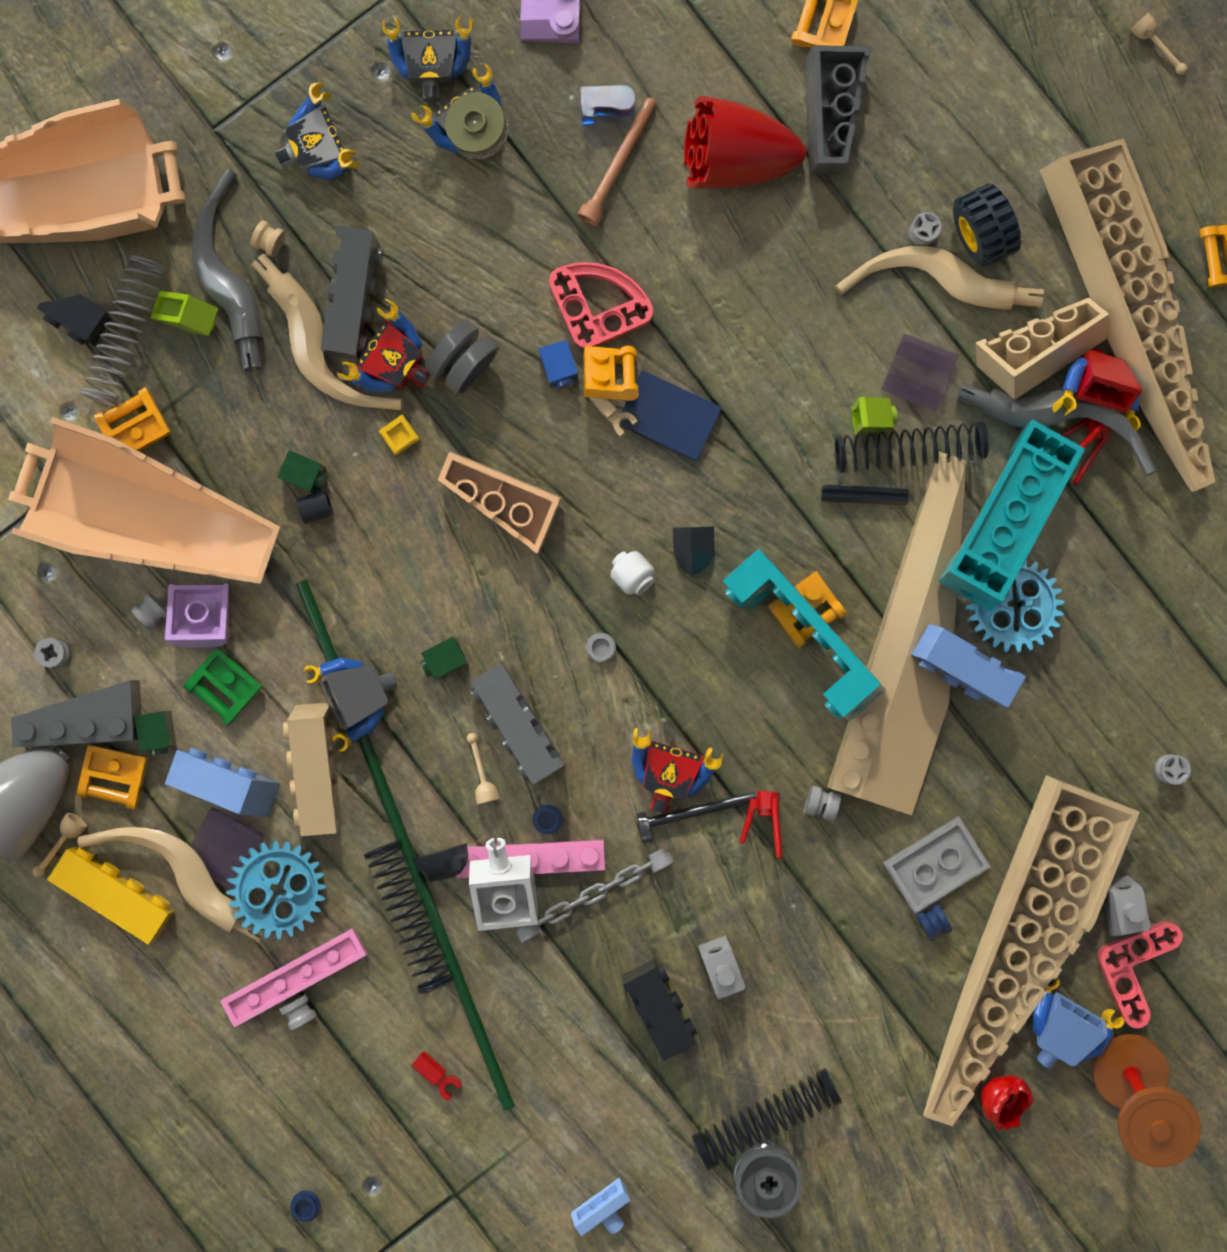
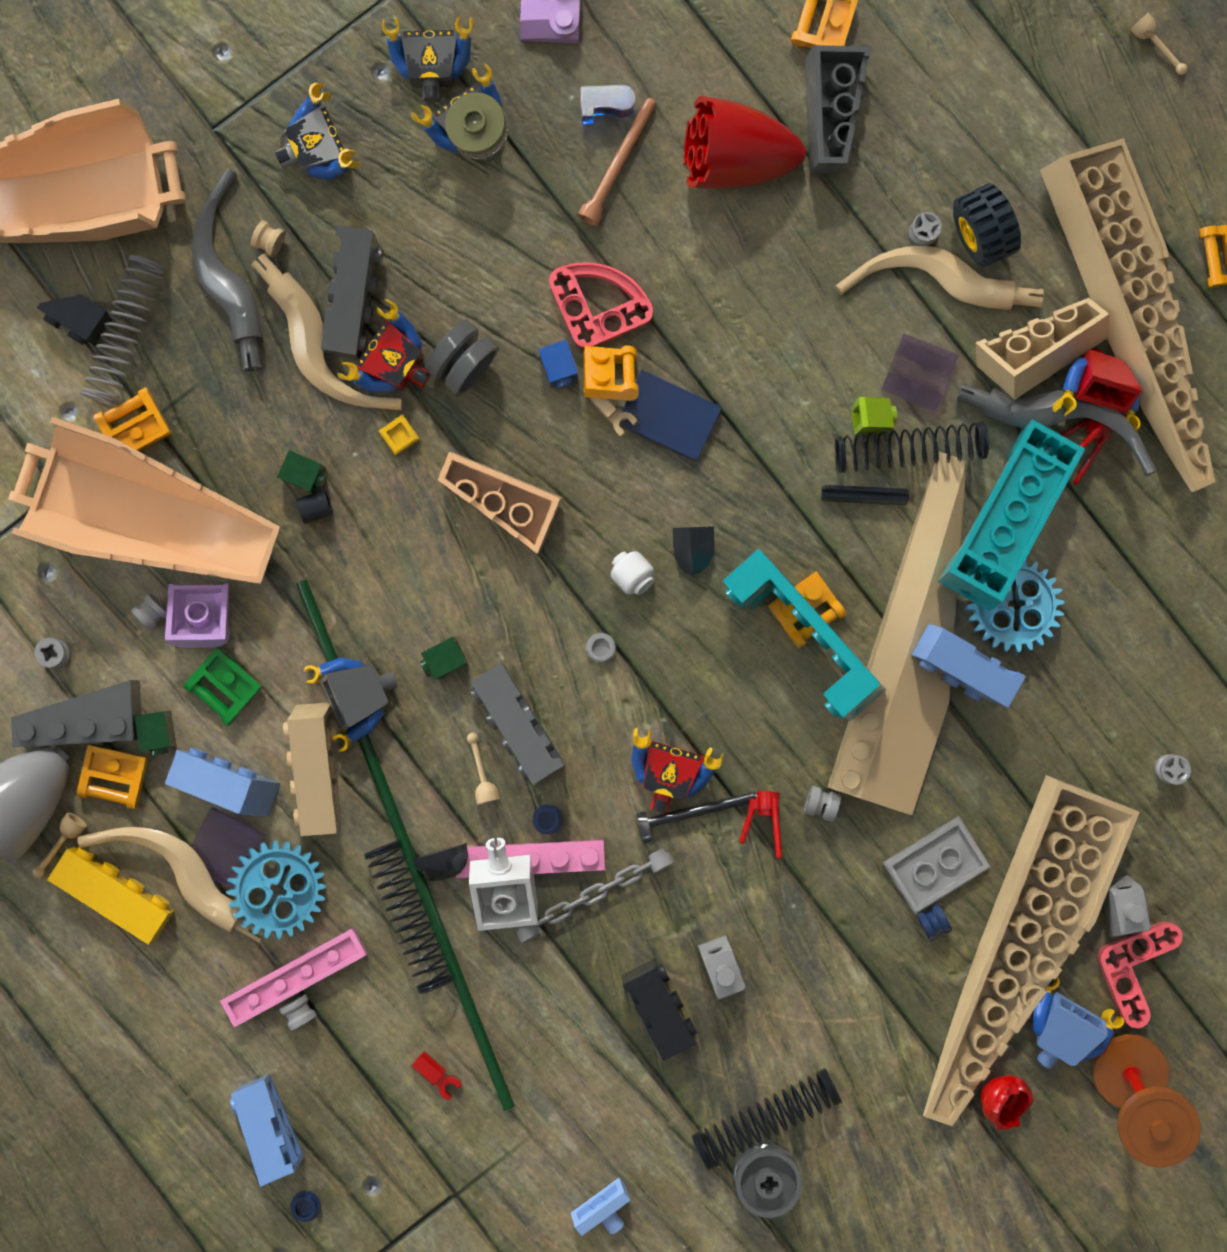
(184, 312): lime slope -> none
(266, 1130): none -> medium blue wedge

